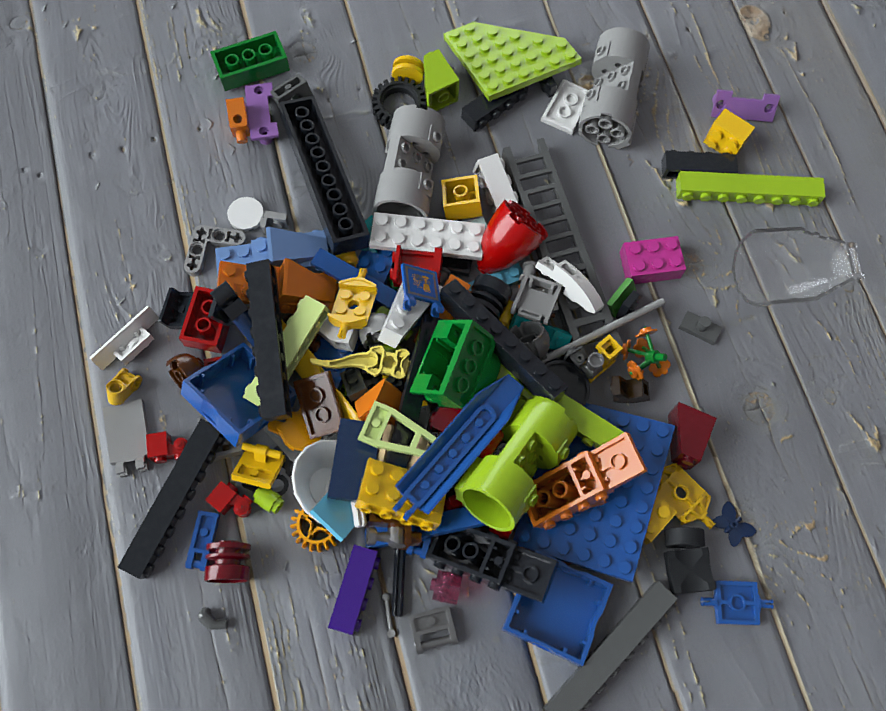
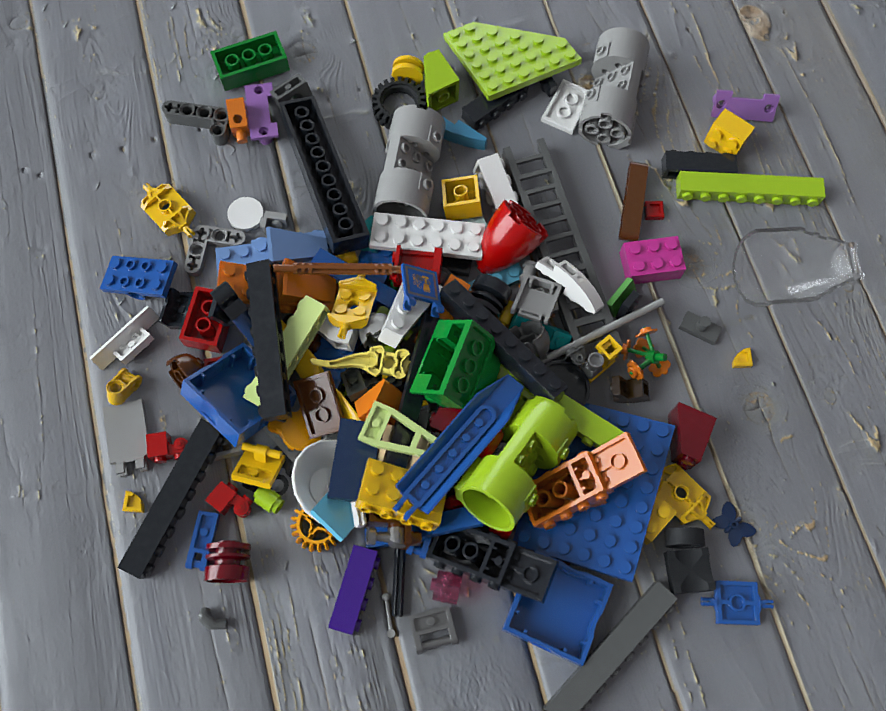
(133, 503): none -> yellow tile
(139, 277): none -> blue plate
(174, 218): none -> yellow plate
(199, 116): none -> dark grey beam
(338, 268): none -> dark orange axle
(464, 135): none -> dark azure slope
(633, 201): none -> reddish brown beam
(654, 210): none -> red tile
(743, 359): none -> yellow tile

